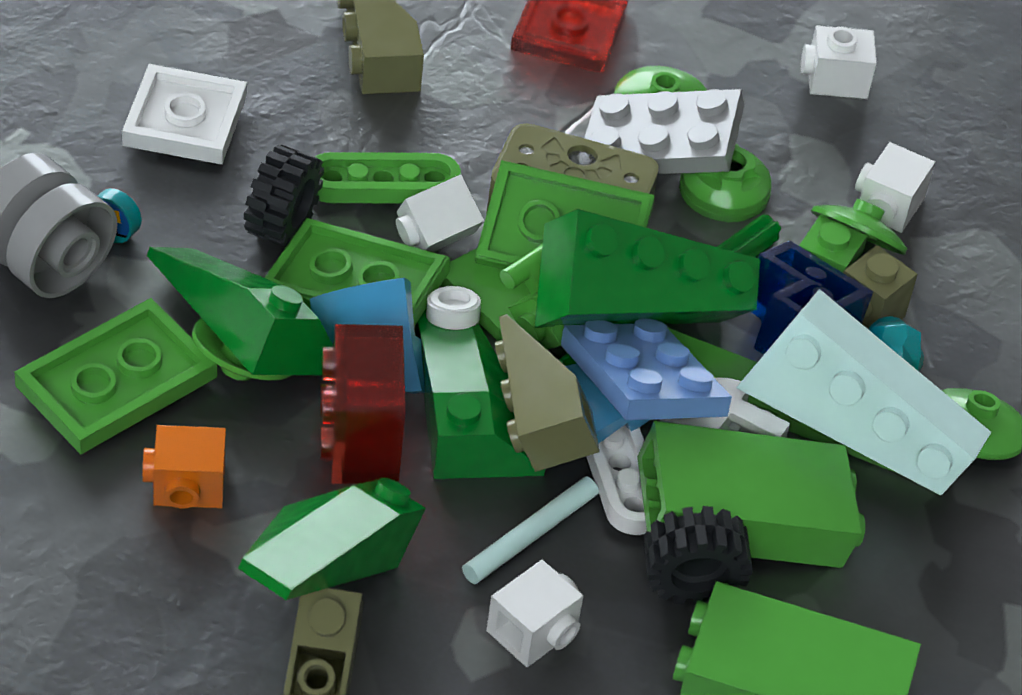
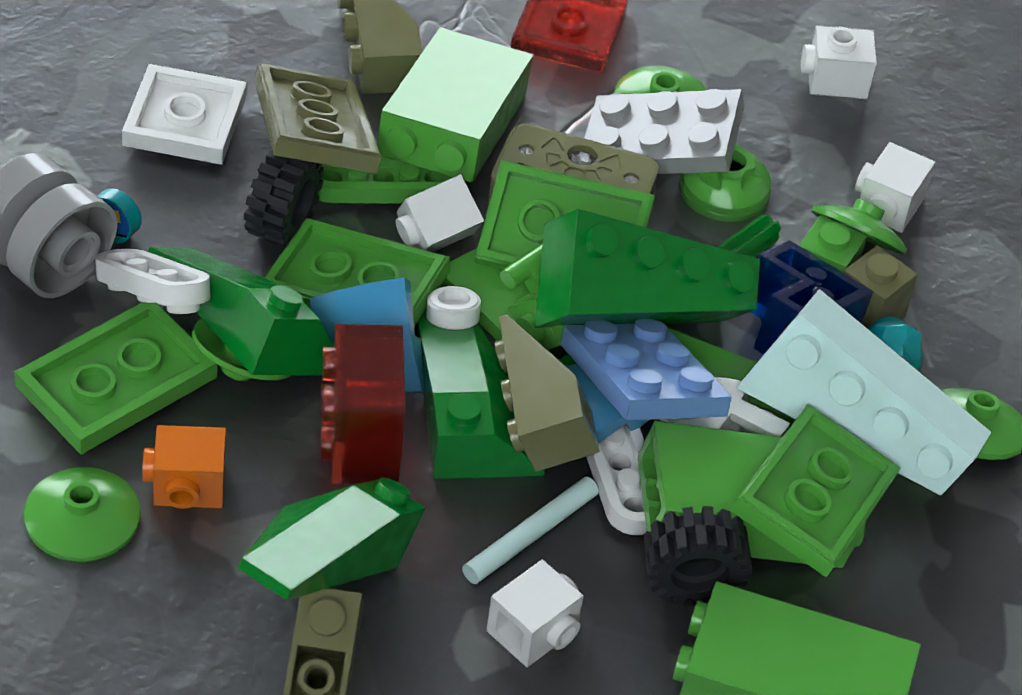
(84, 530): none -> bright green dish
(154, 279): none -> white plate
(316, 118): none -> olive tile
(454, 104): none -> brick
(815, 490): none -> bright green tile

